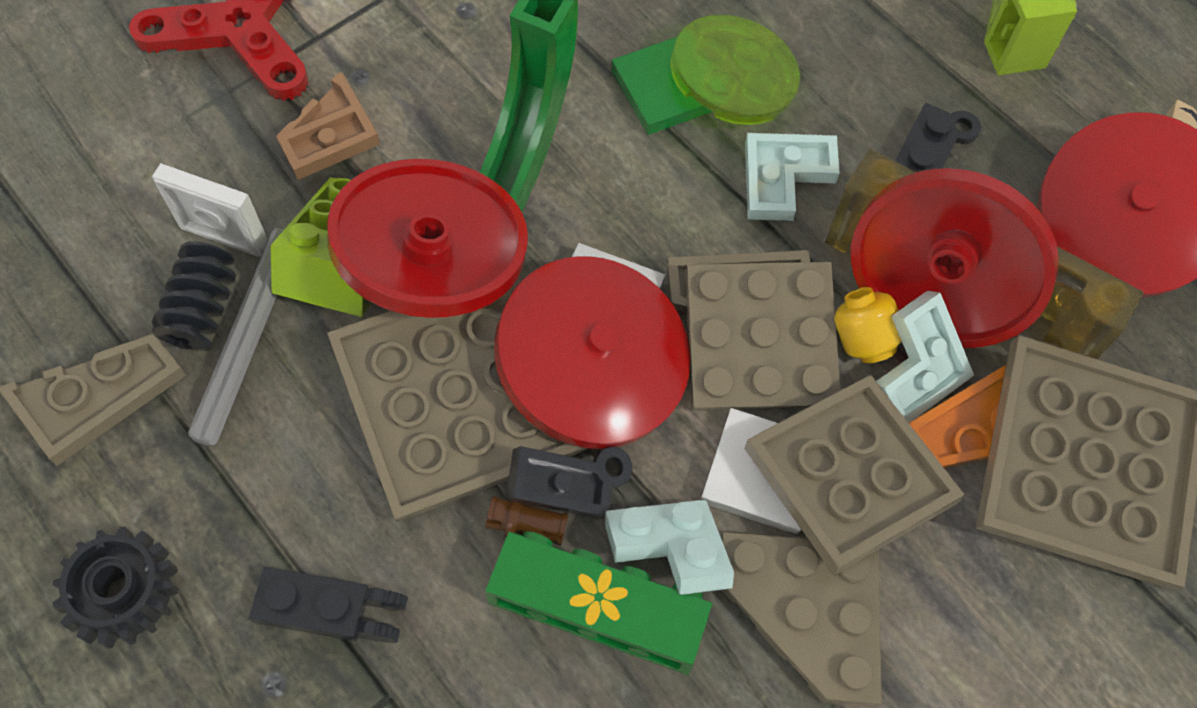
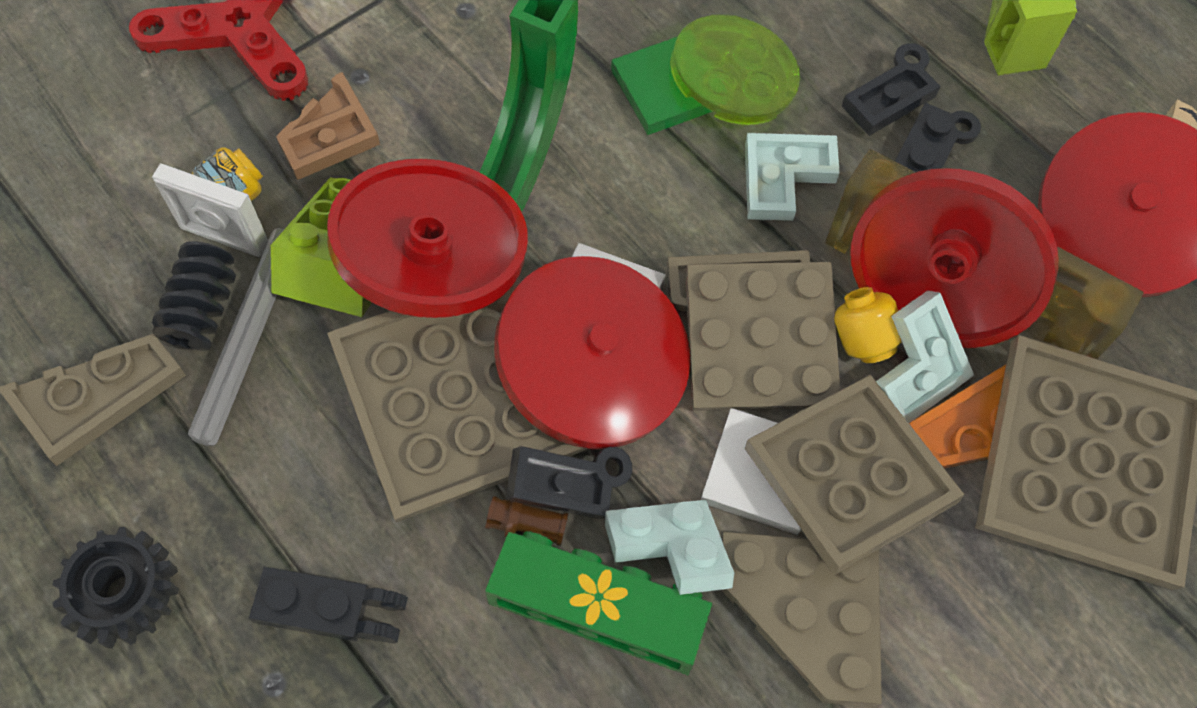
(231, 170): none -> head
(893, 92): none -> black hinge

